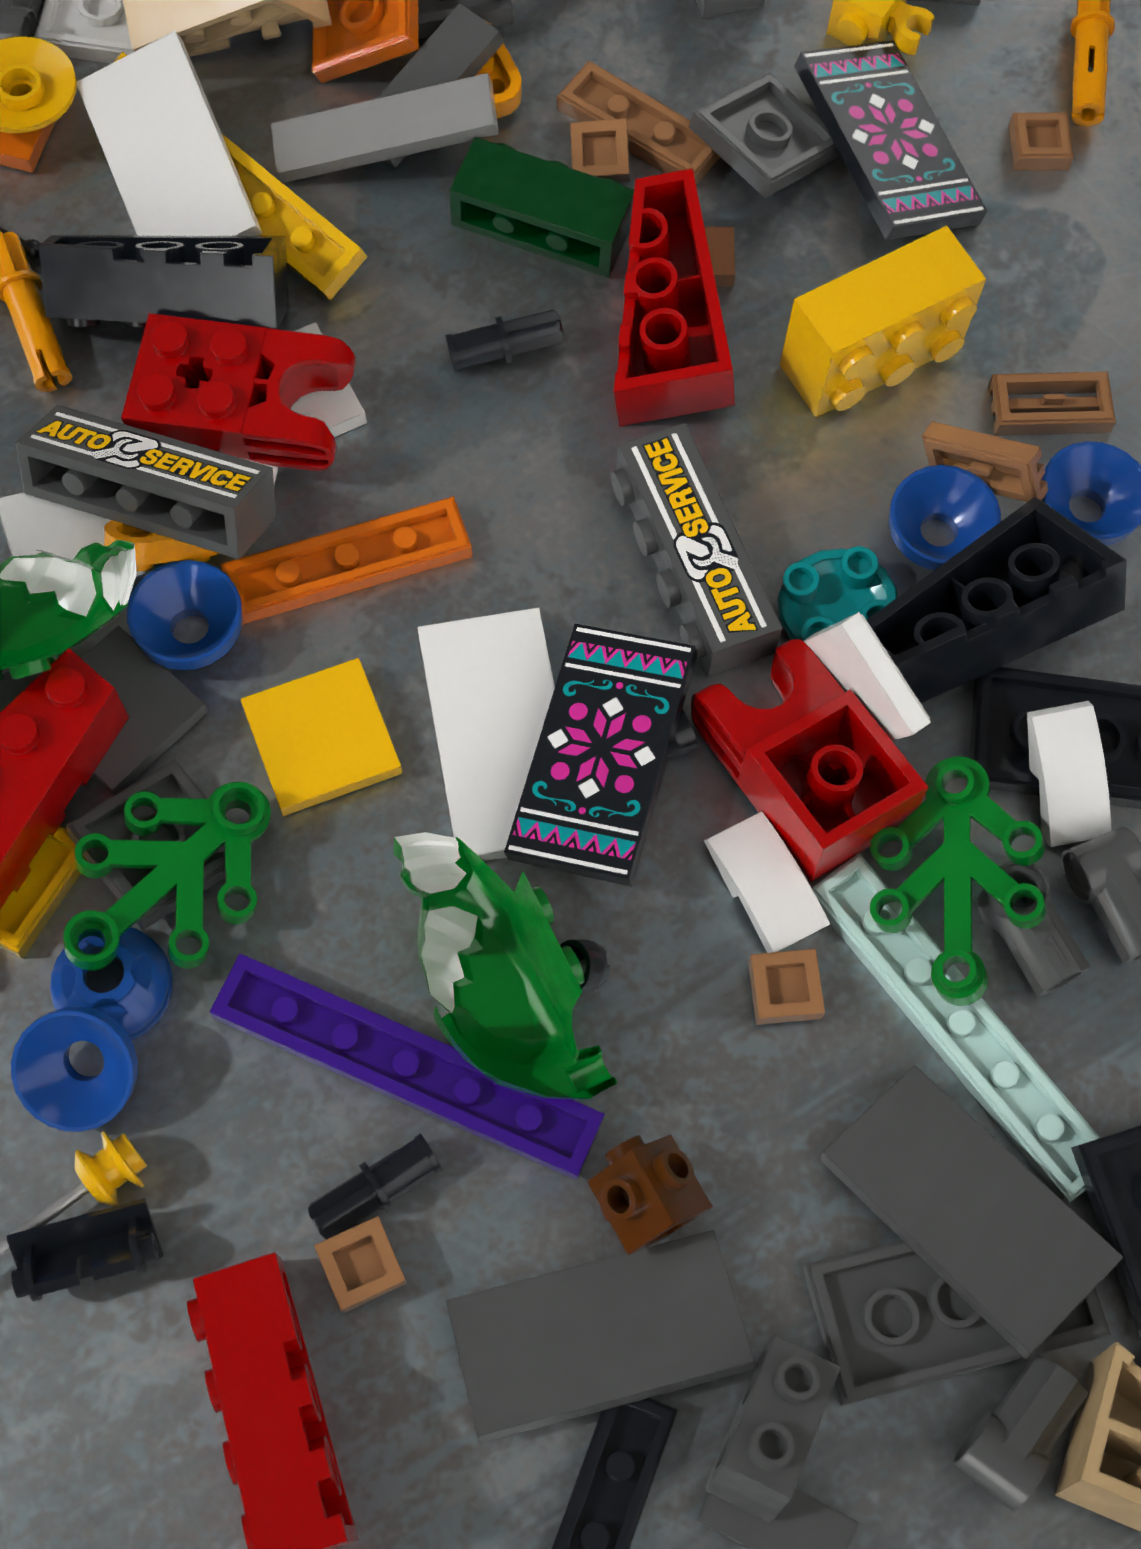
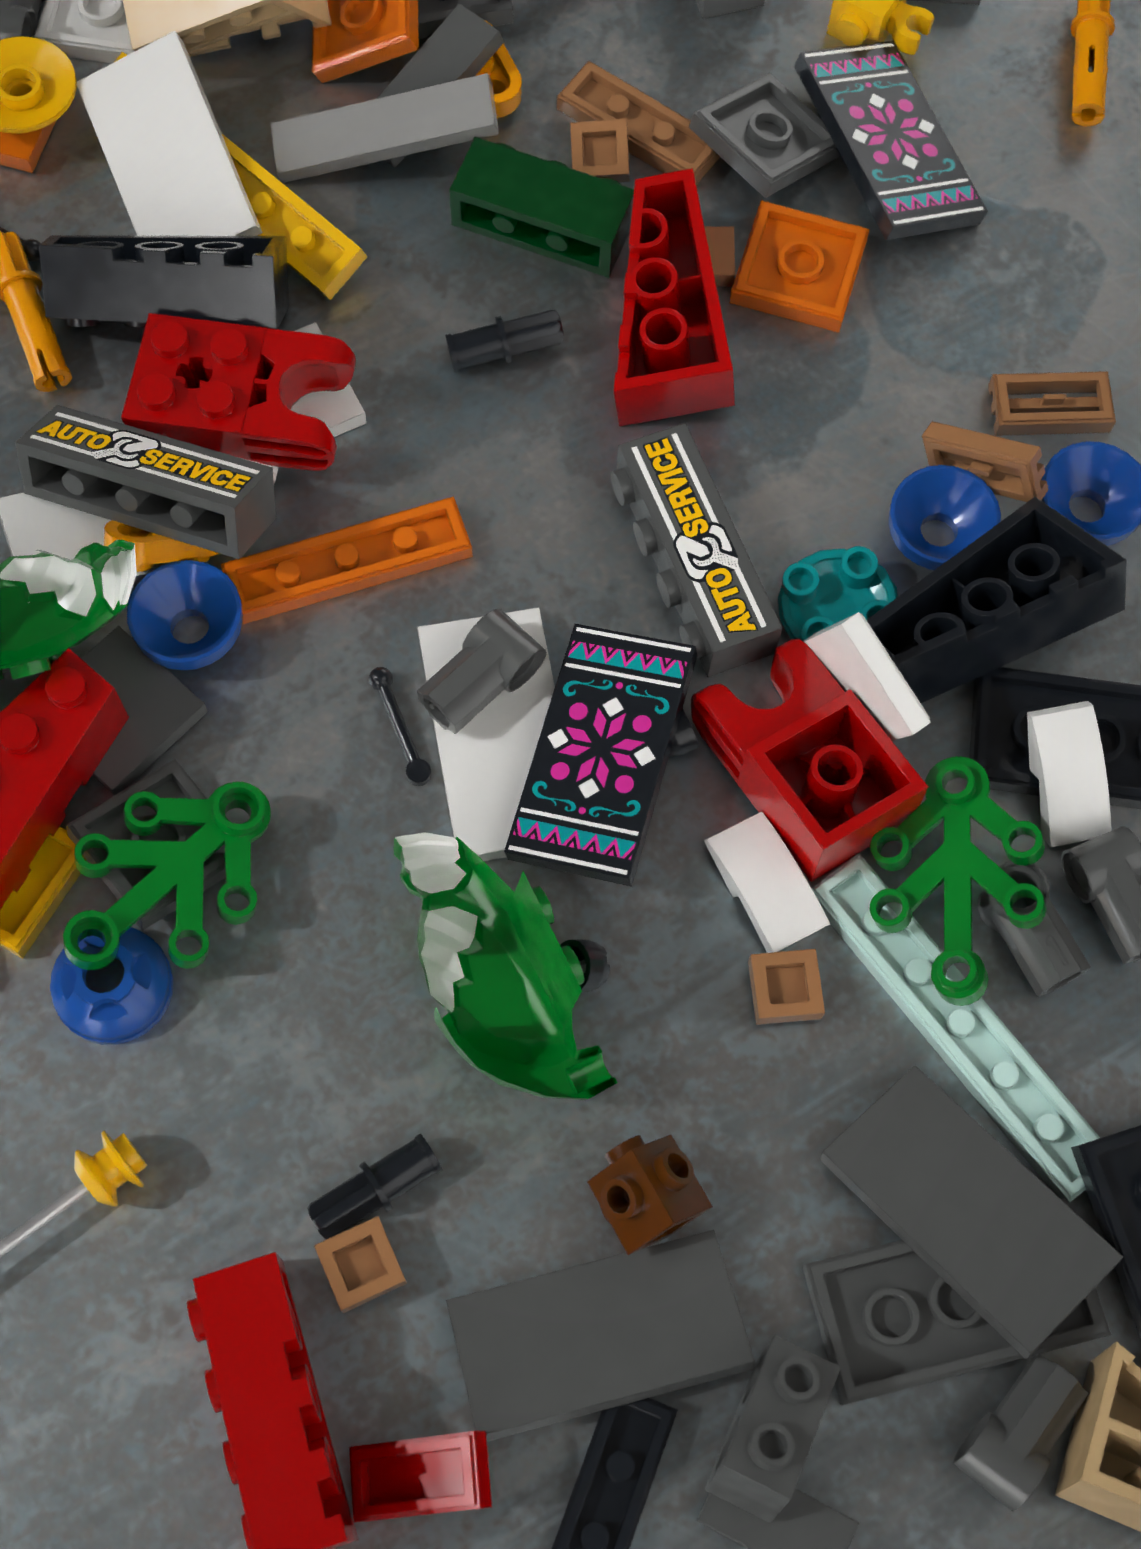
(51, 1085): blue piece -> none
(83, 1247): black hinge -> none
(321, 736): yellow tile -> none
(403, 1065): dark purple plate -> none
(417, 770): none -> black hinge
(420, 1476): none -> red tile
(492, 659): none -> dark grey piece
(799, 266): none -> orange tile
(881, 322): yellow brick -> none
(1040, 141): medium nougat tile -> none

